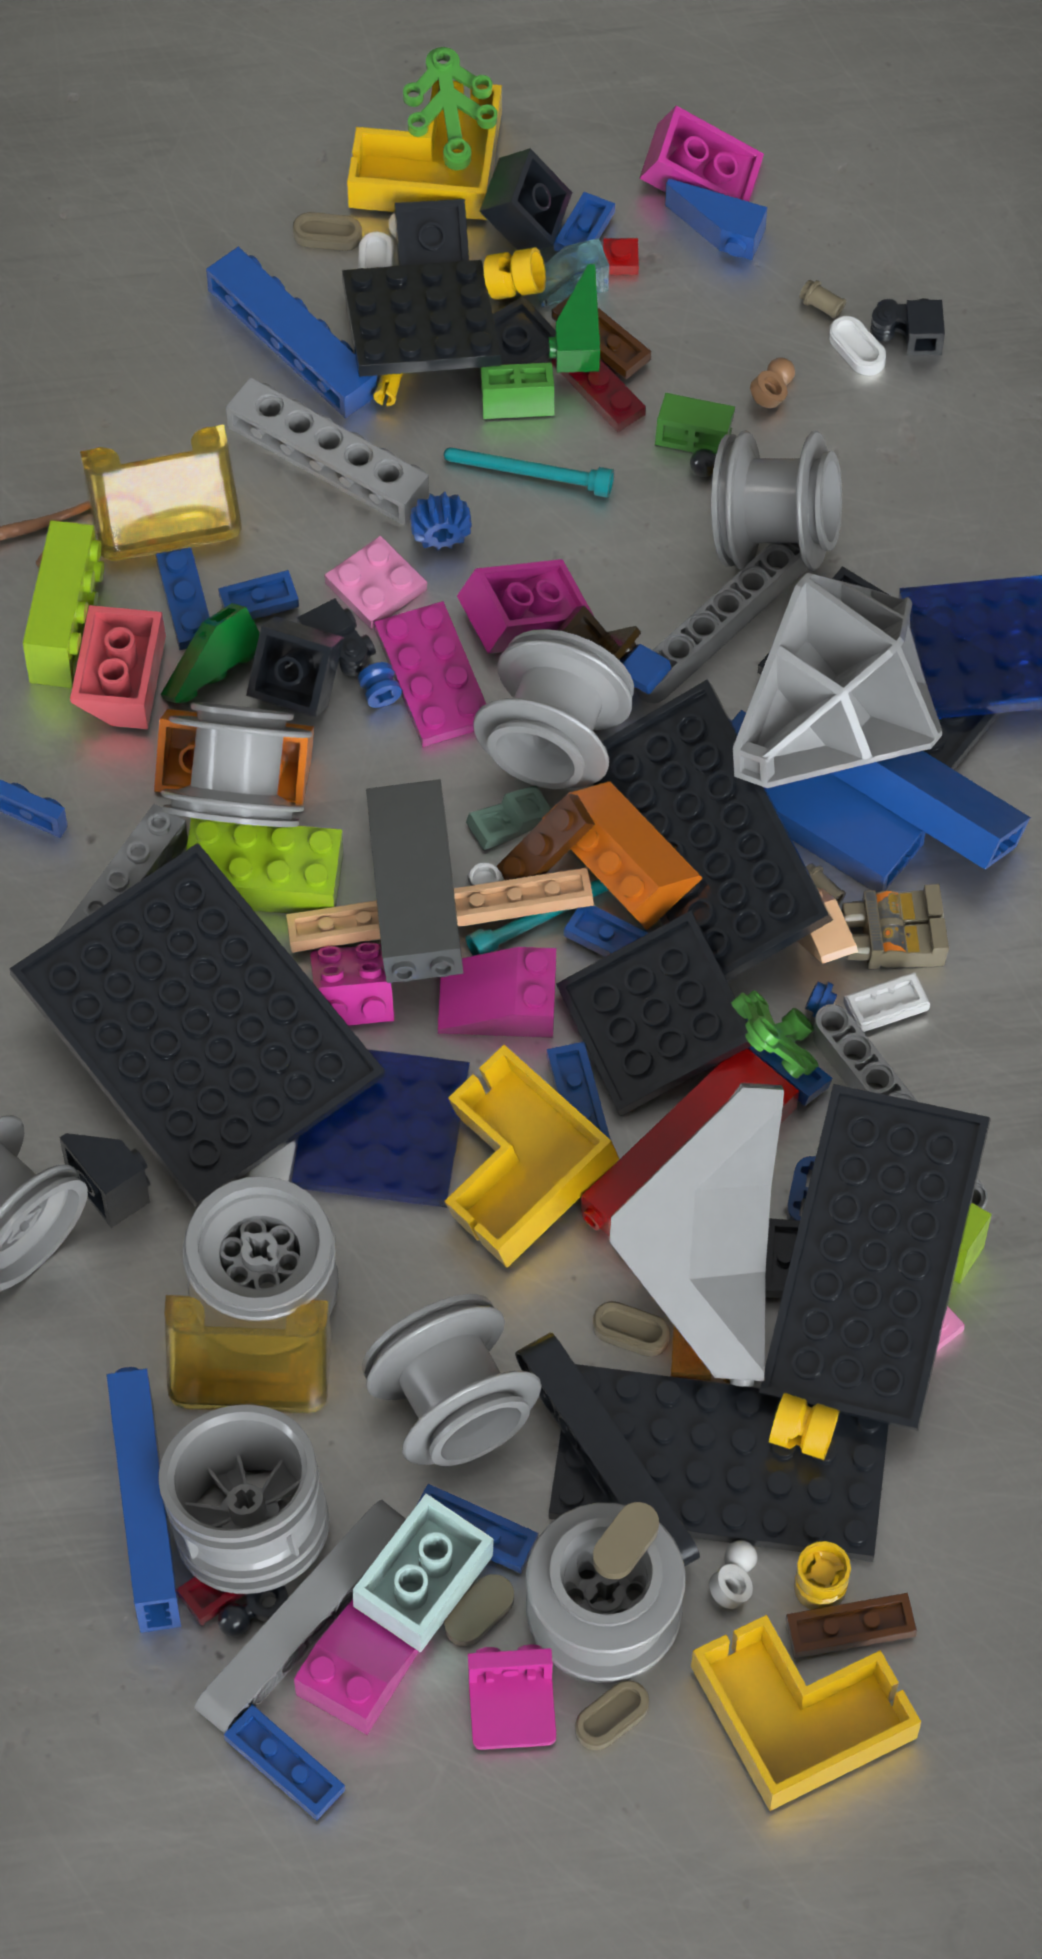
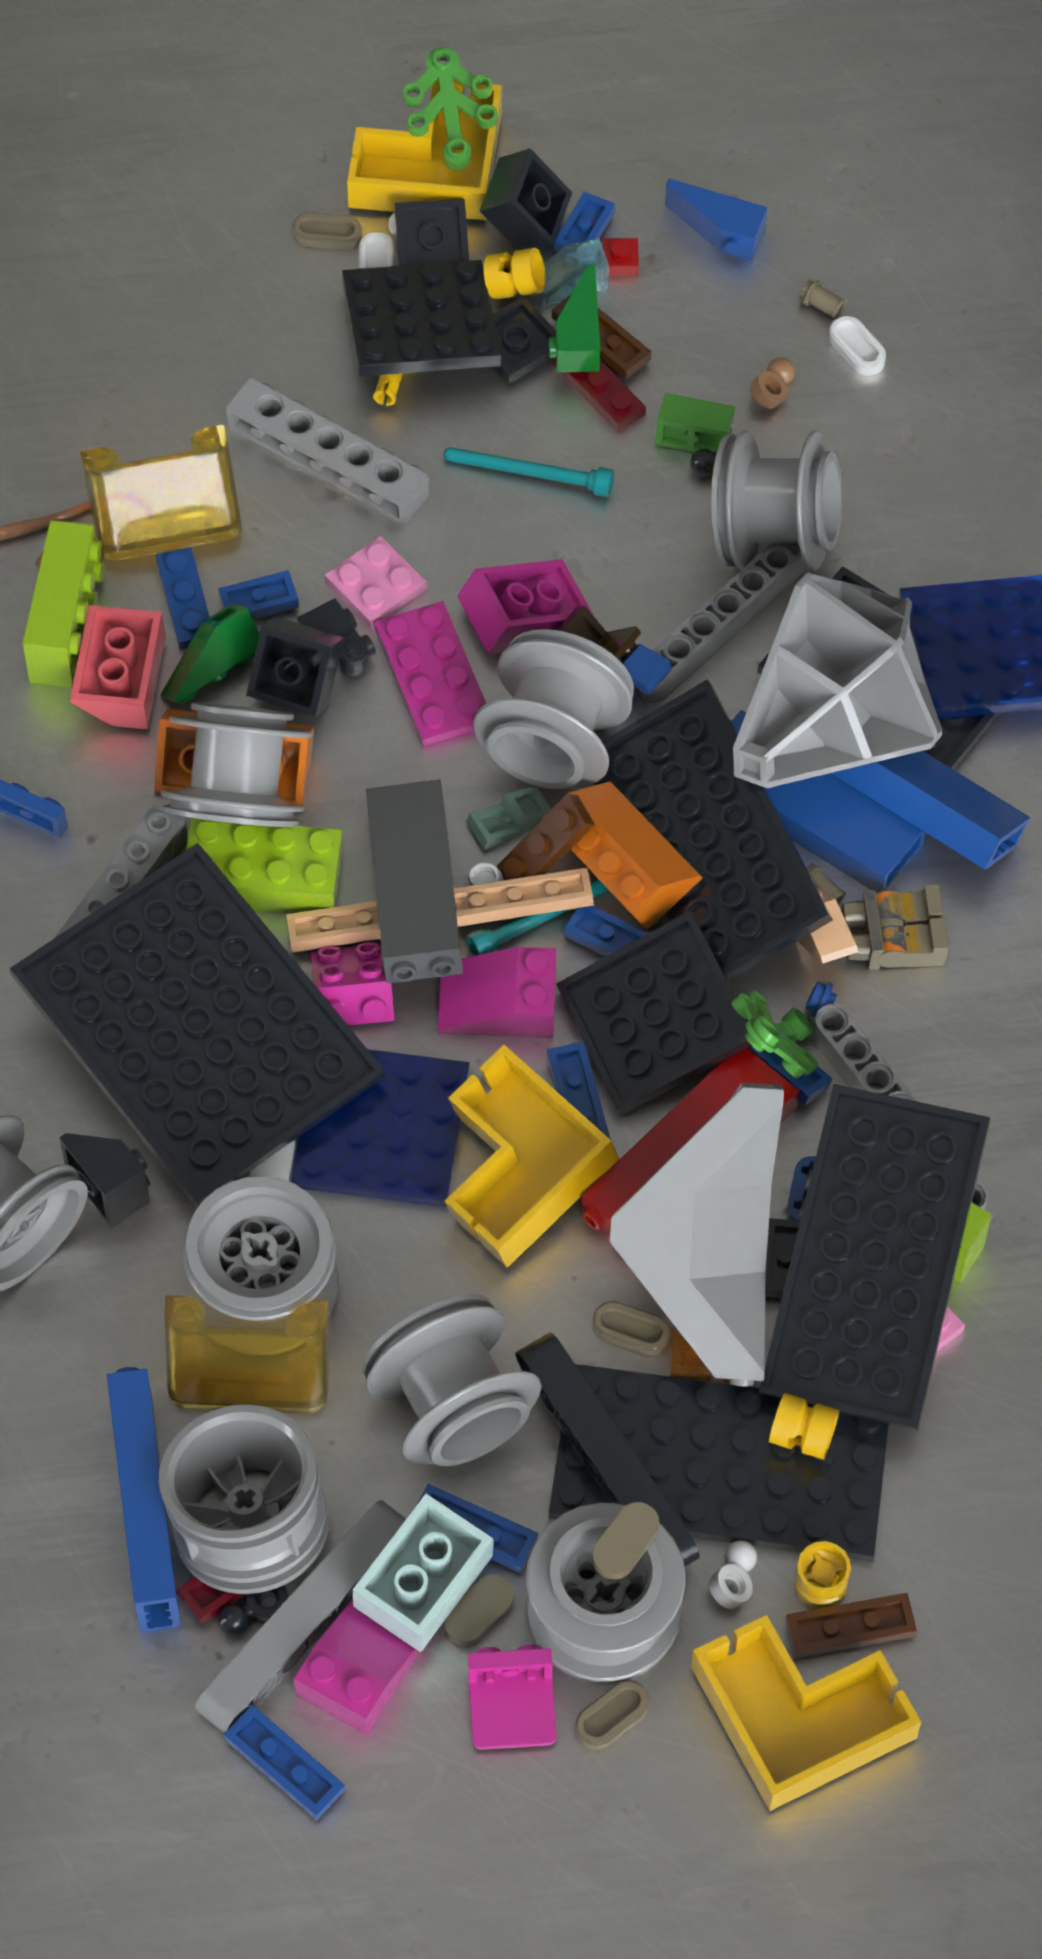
(290, 331): blue brick -> none
(379, 684): blue wheel -> none
(440, 521): blue gear -> none
(517, 390): bright green hinge -> none
(700, 156): dark pink slope -> none
(887, 1002): white plate -> none
(917, 320): black brick -> none

